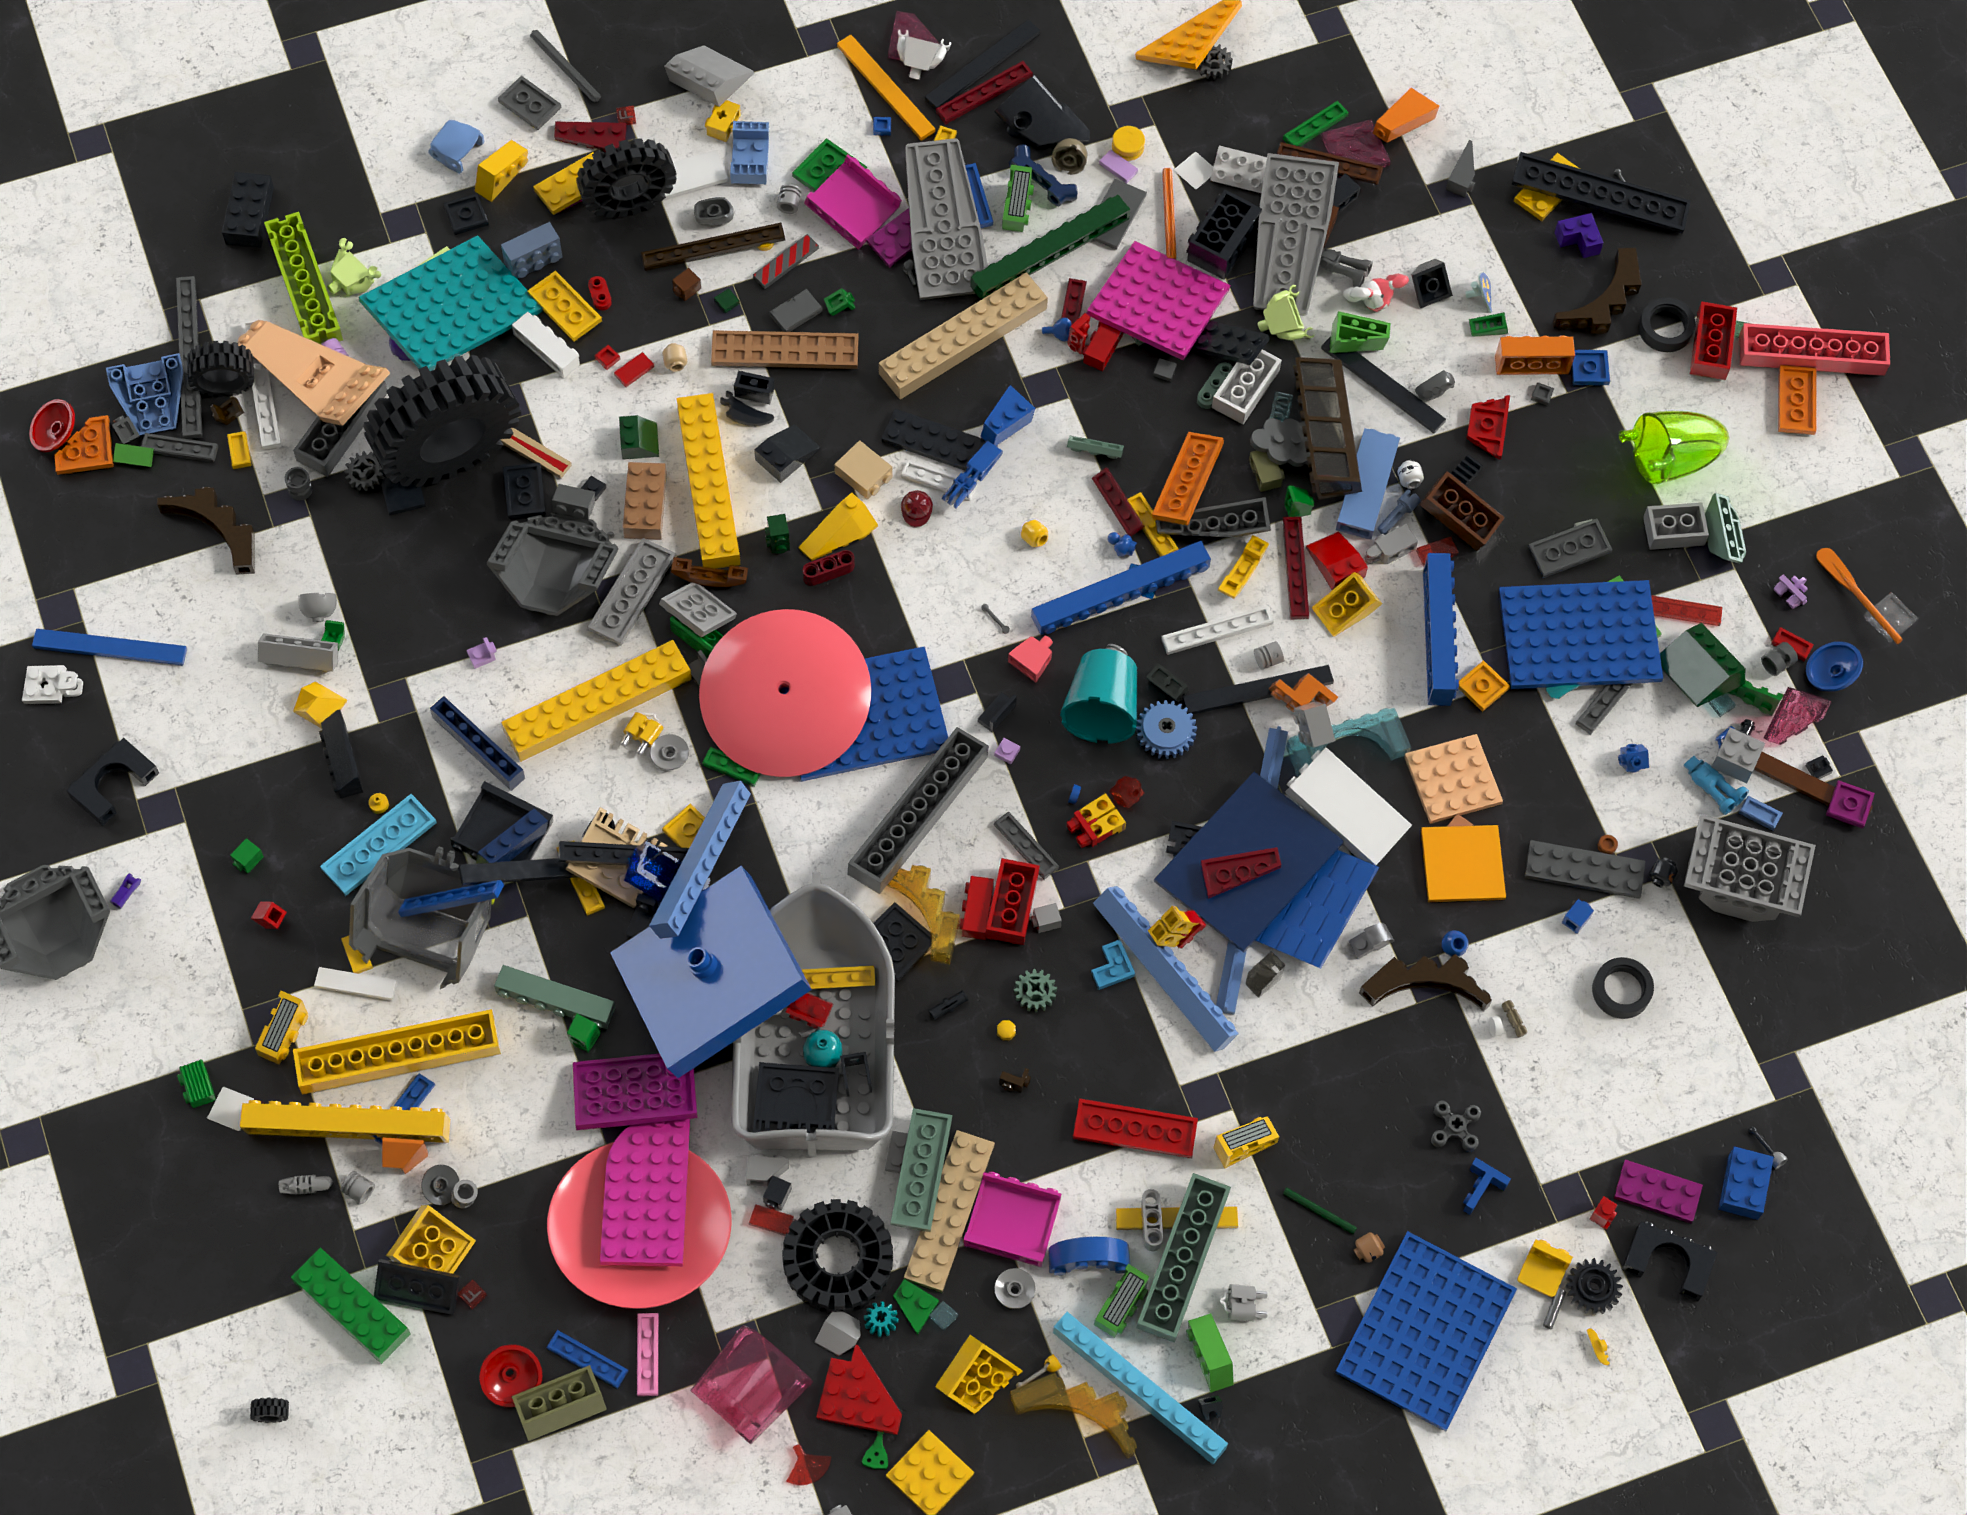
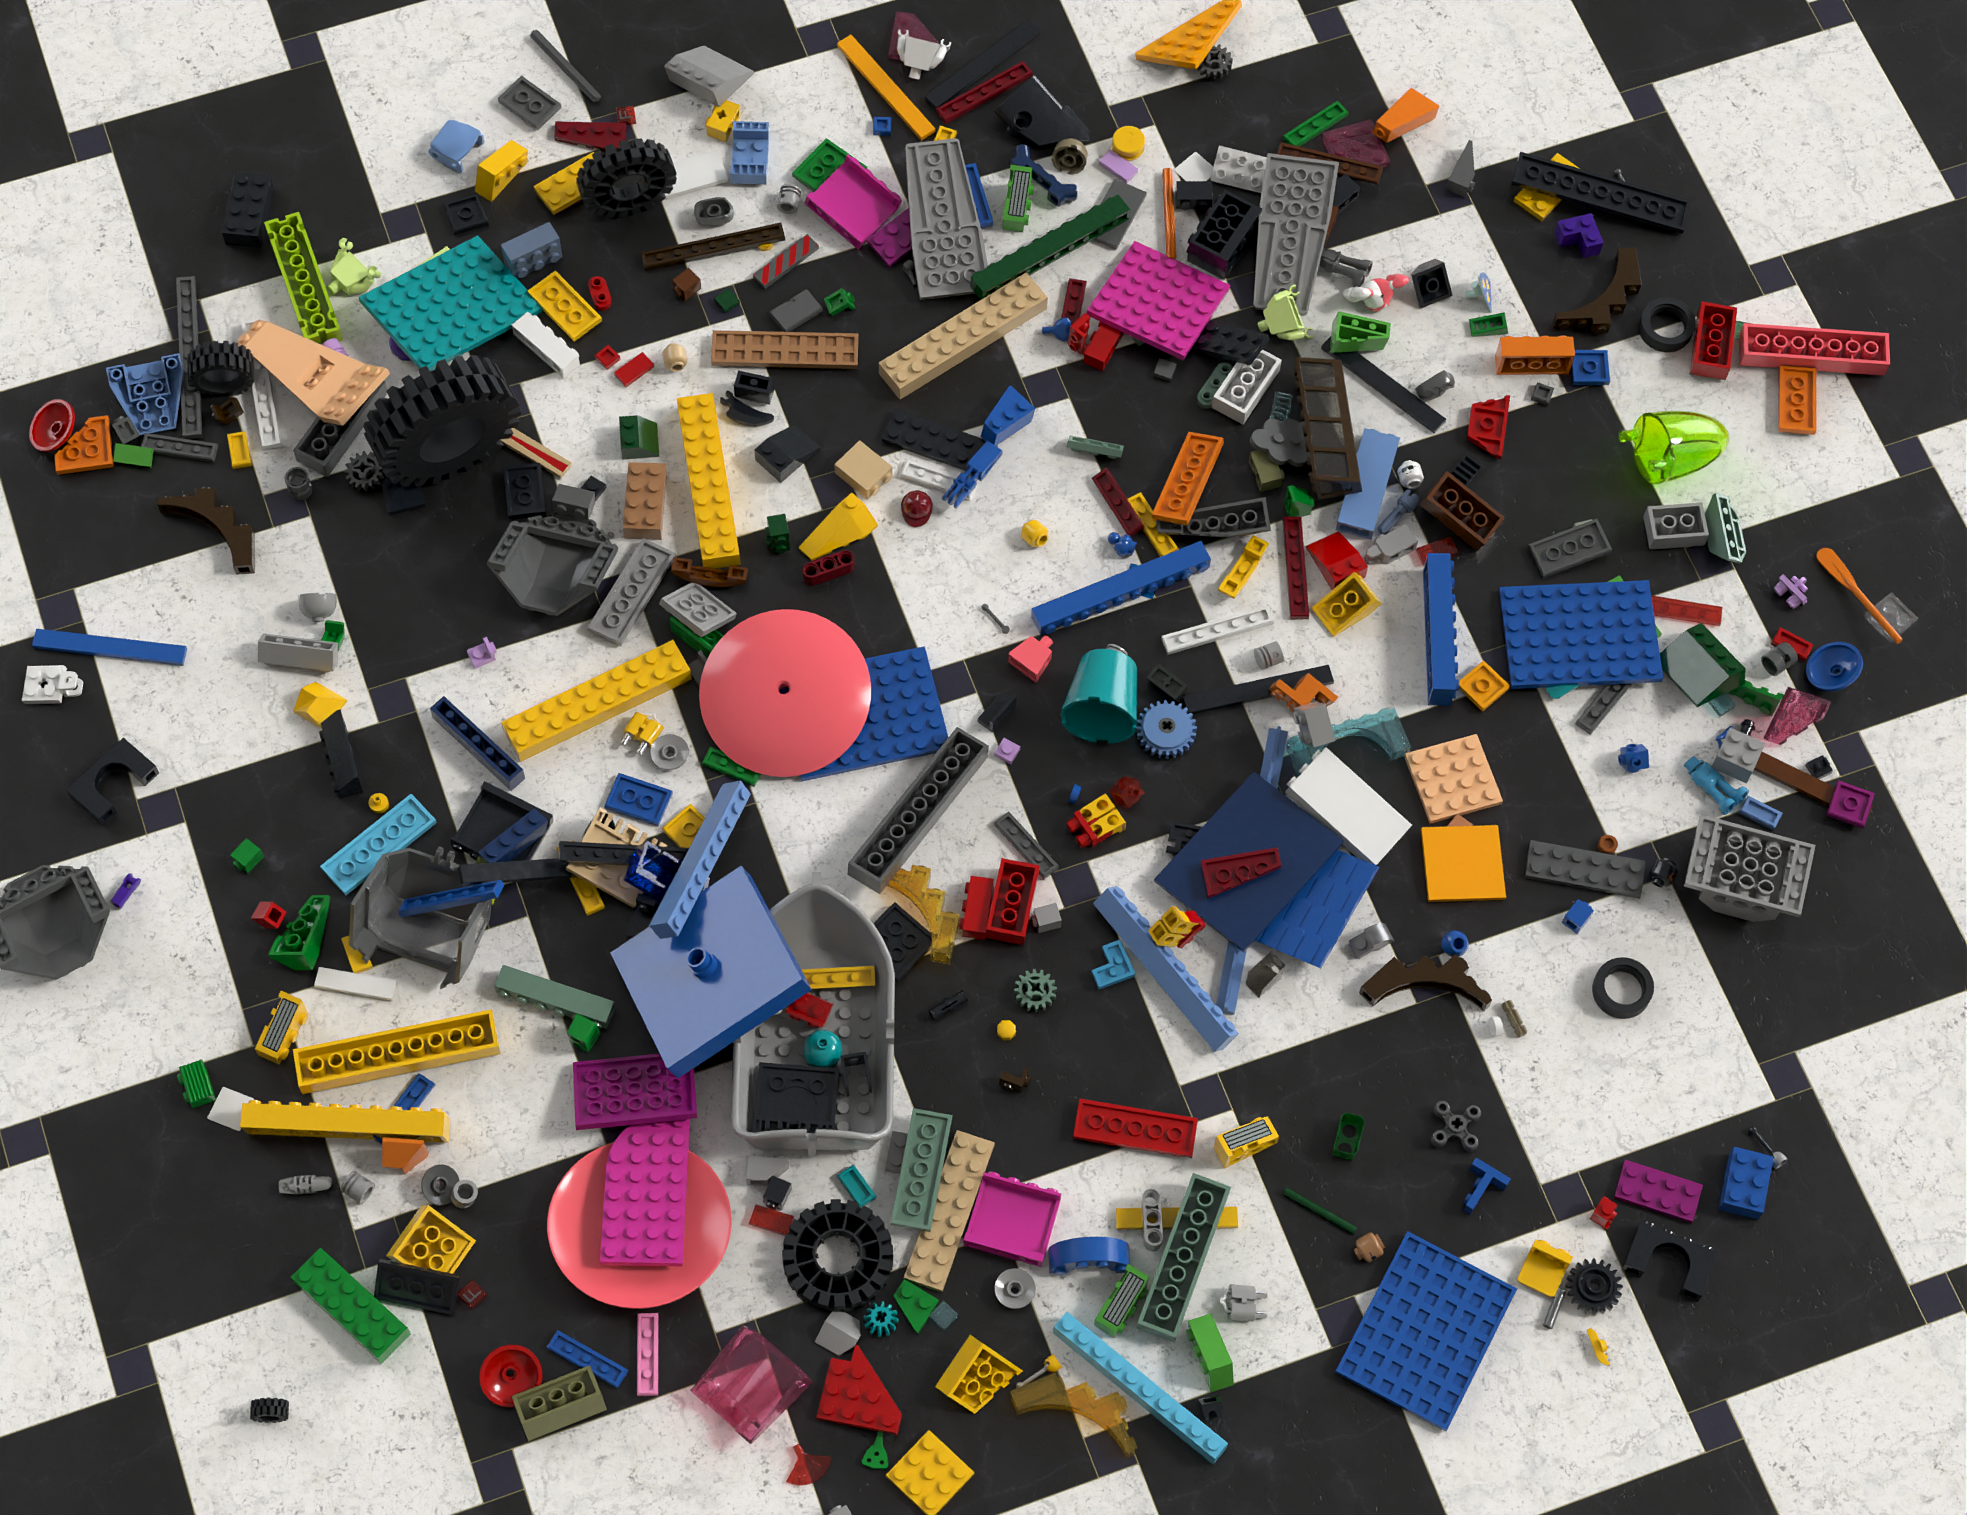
(302, 940): none -> green wedge
(638, 799): none -> blue tile
(856, 1186): none -> teal tile
(1193, 195): none -> black brick
(1358, 1123): none -> green piece

